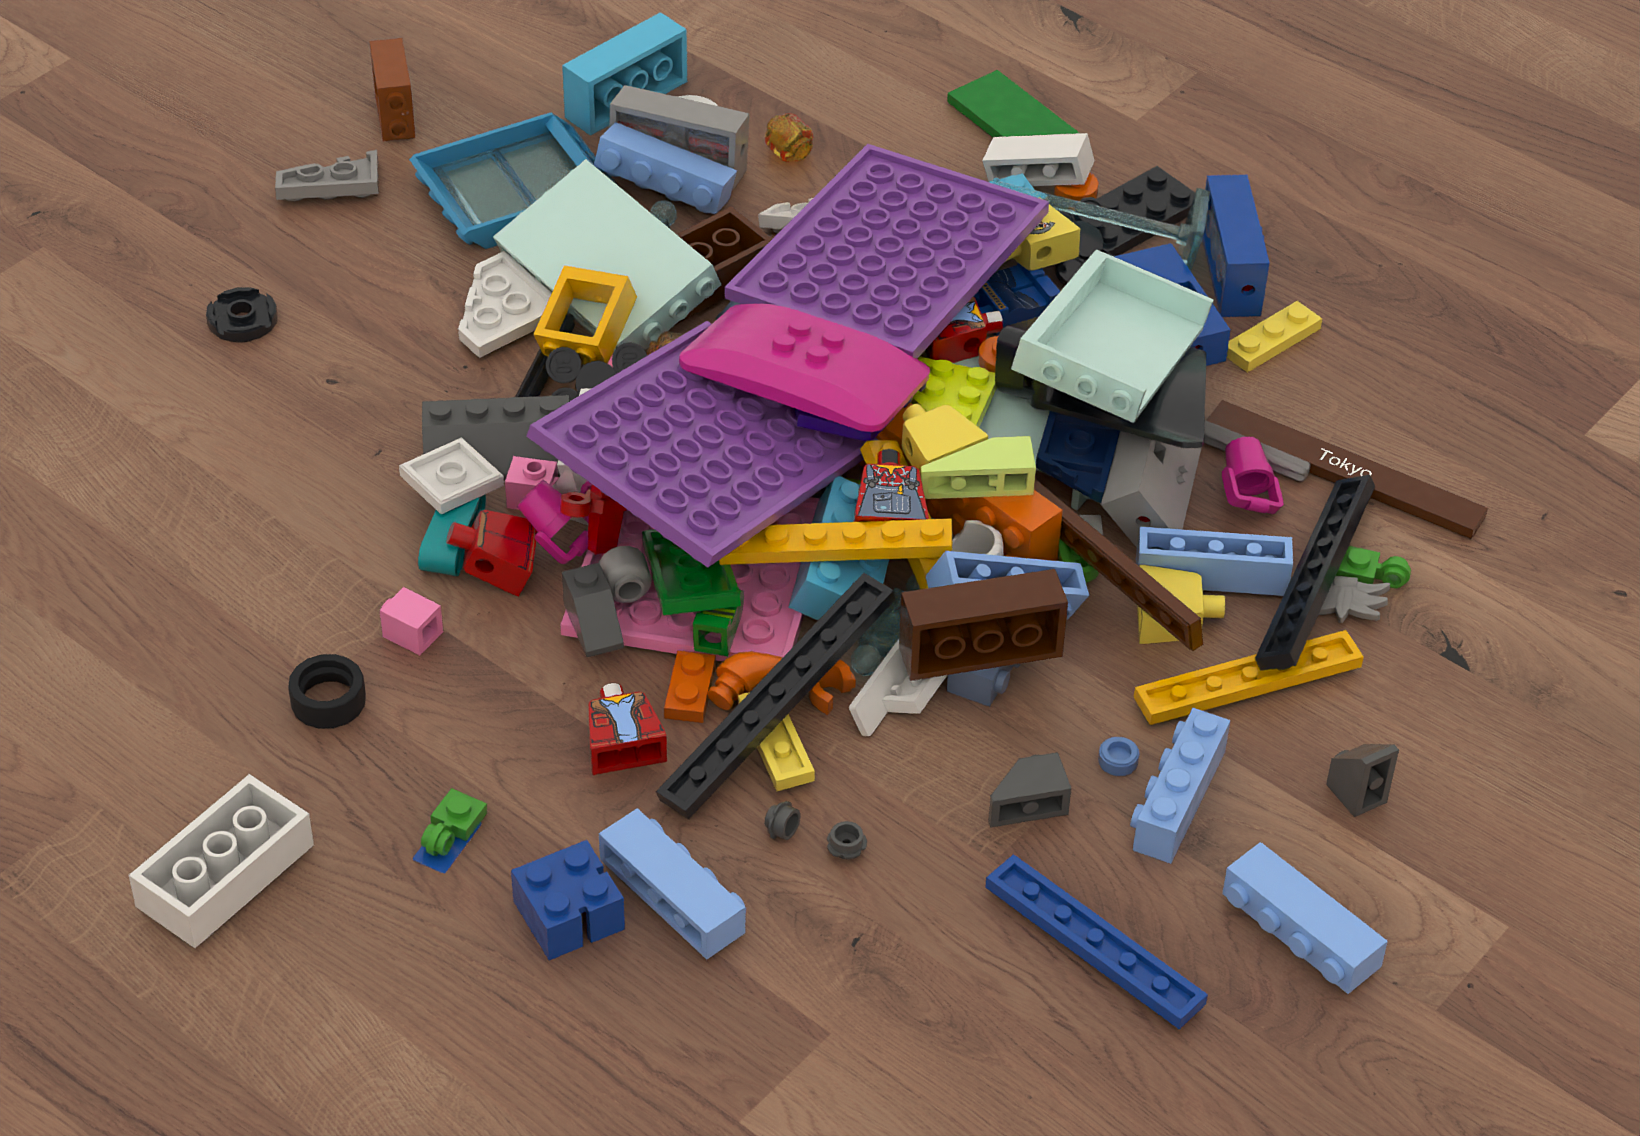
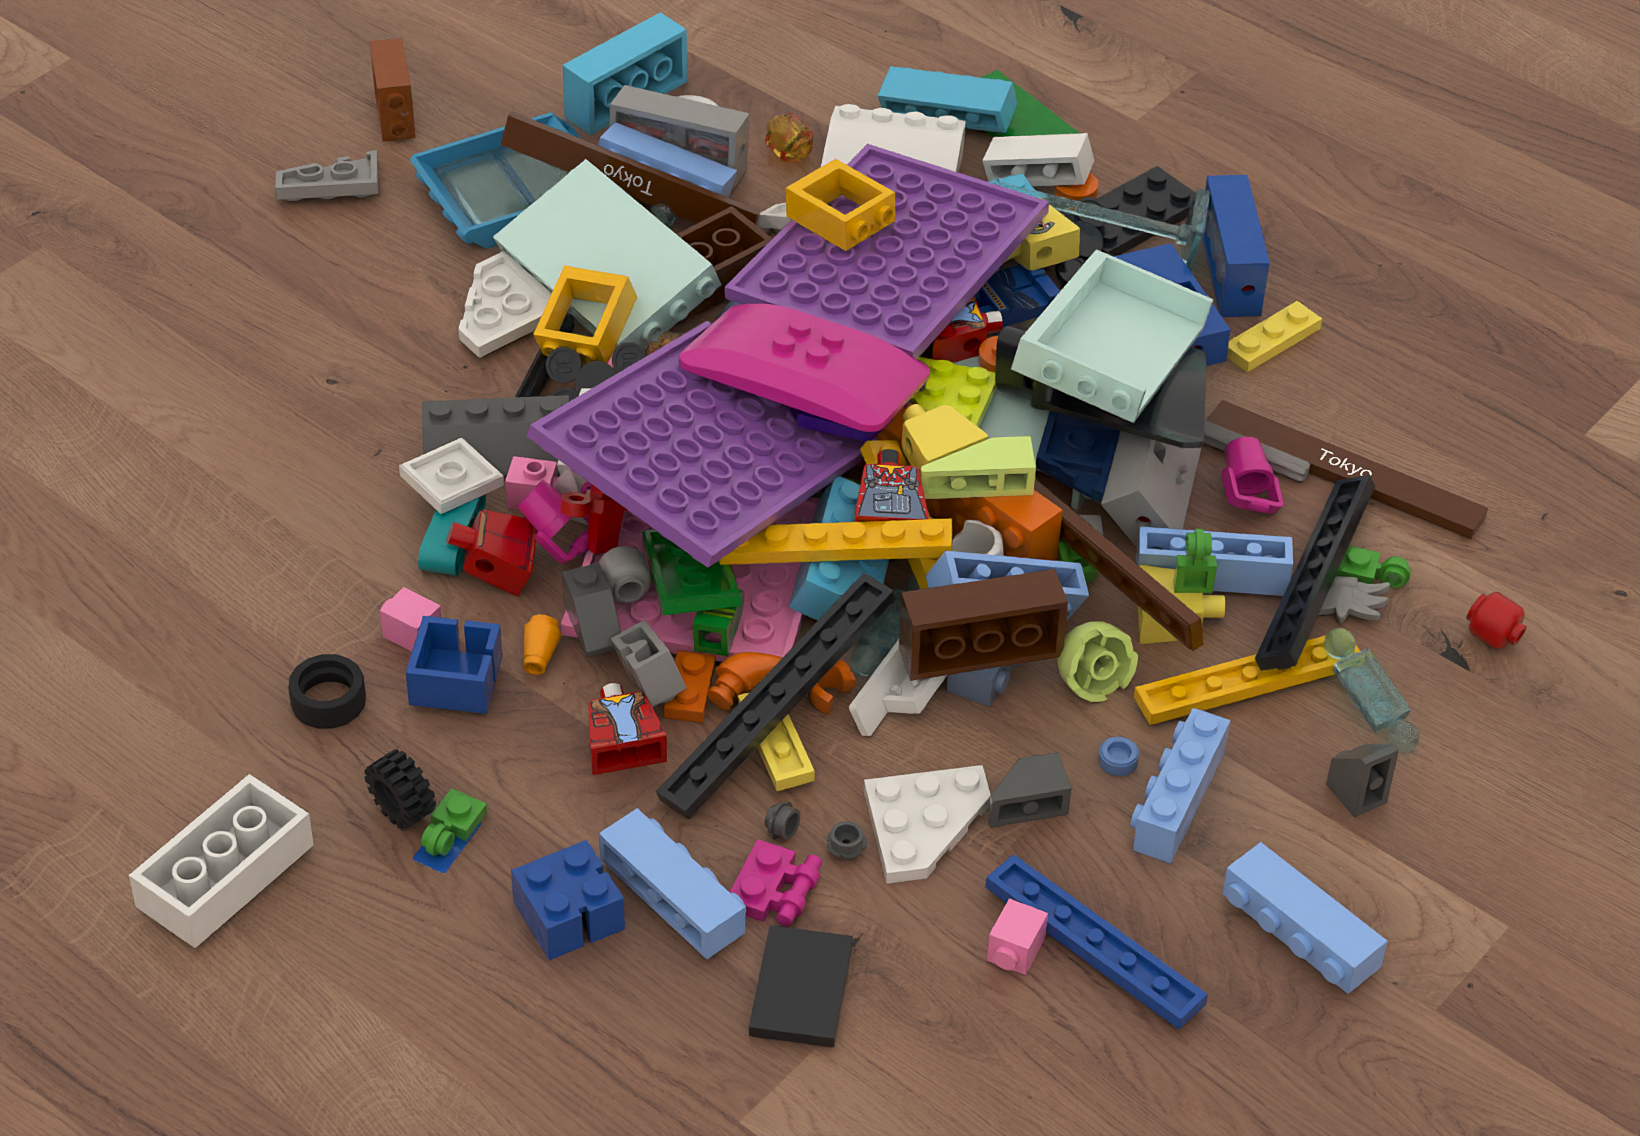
(230, 327): black tile -> none
(400, 789): none -> black tyre
(449, 678): none -> blue piece
(540, 641): none -> light orange cone
(635, 178): none -> reddish brown tile
(648, 663): none -> light grey brick
(764, 877): none -> dark pink plate
(801, 986): none -> black tile
(810, 195): none -> yellow window
(910, 134): none -> white slope
(923, 817): none -> white plate
(978, 101): none -> medium azure brick
(1017, 937): none -> bright pink brick
(1097, 660): none -> yellowish green cylinder
(1197, 568): none -> bright green plate
(1371, 689): none -> clear light blue plate
(1496, 620): none -> red head

